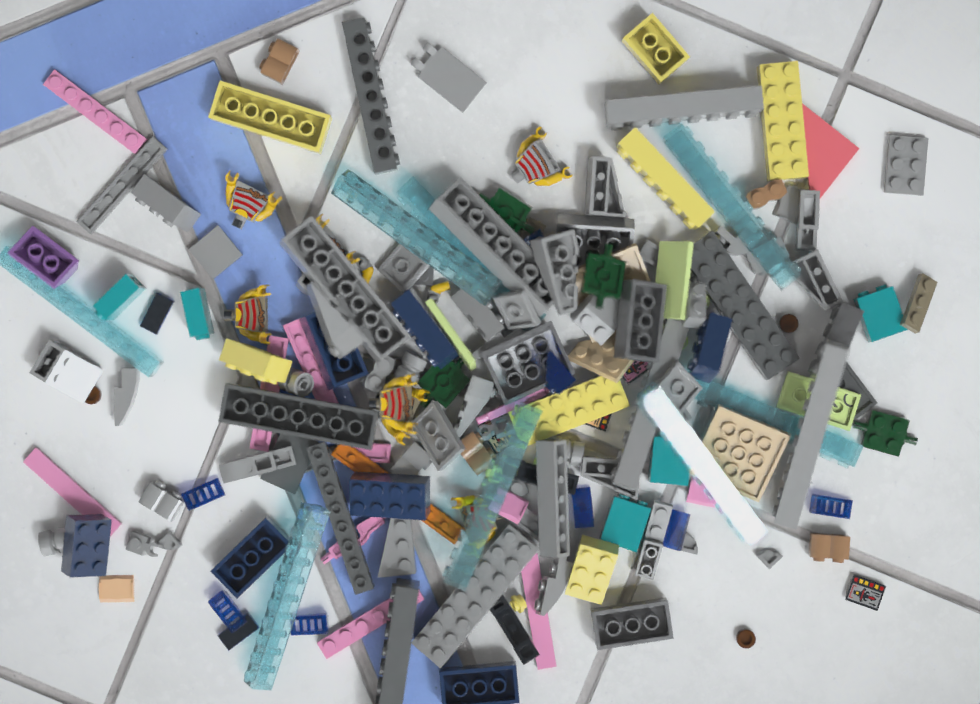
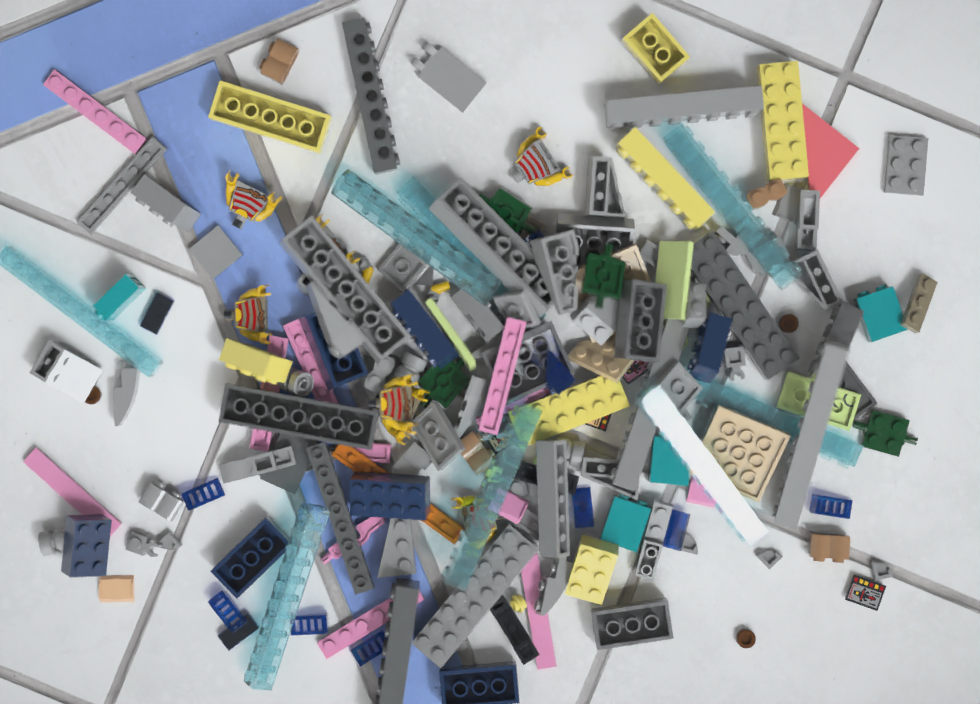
(44, 258): medium lavender slope -> none
(197, 313): teal brick -> none
(355, 655): none -> clear blue slope
(502, 375): none -> bright pink plate
(735, 358): none -> light grey plate
(880, 570): none -> light grey tile

